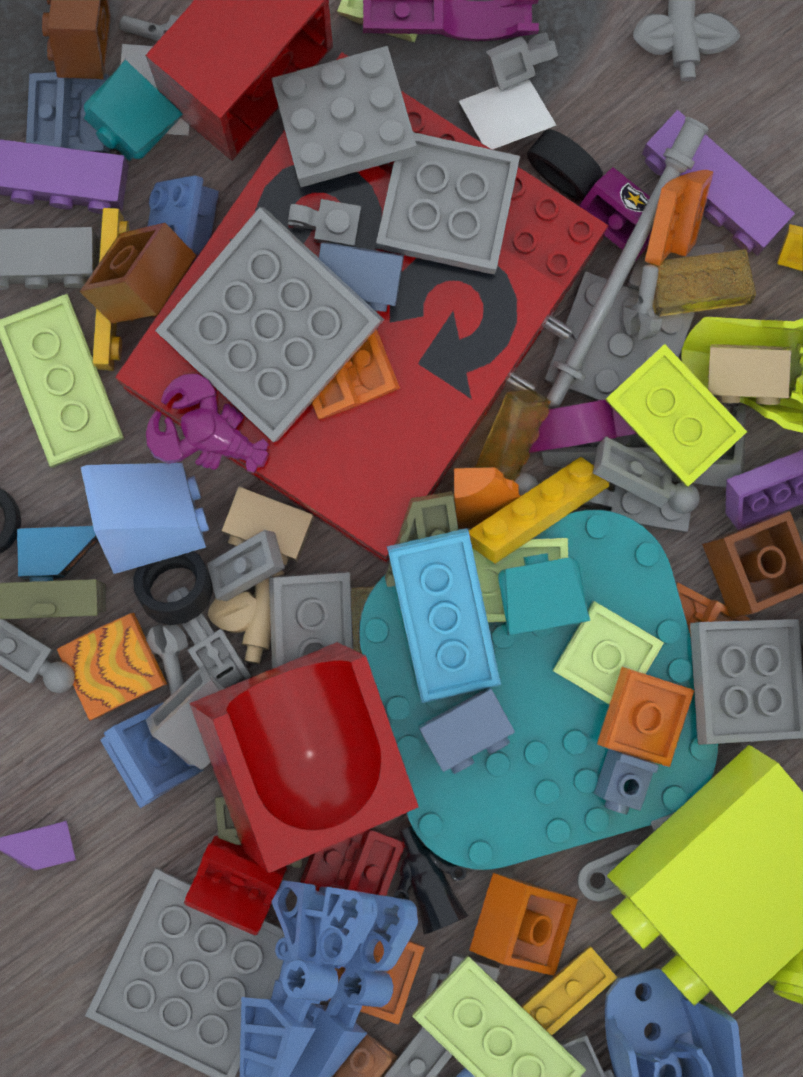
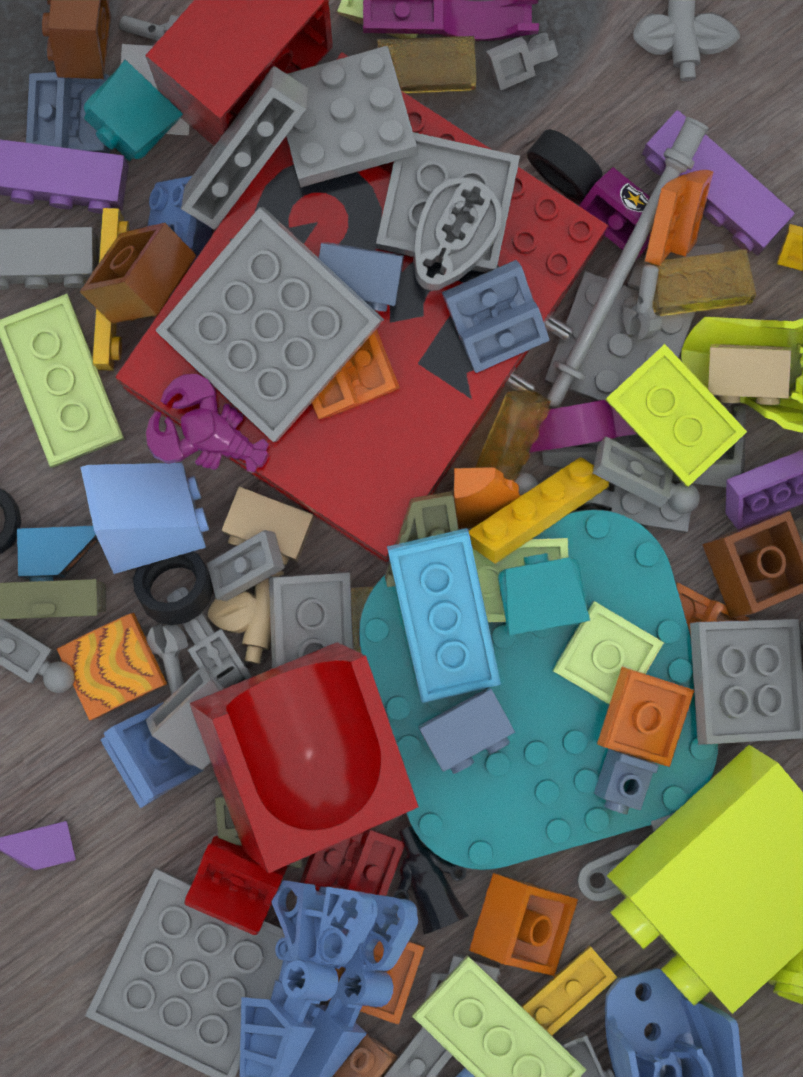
(244, 147): none -> light grey brick
(333, 222): light grey plate -> none
(433, 63): none -> clear yellow piece
(476, 237): none -> light grey piece
(496, 316): none -> sand blue slope
(507, 114): white sticker -> none

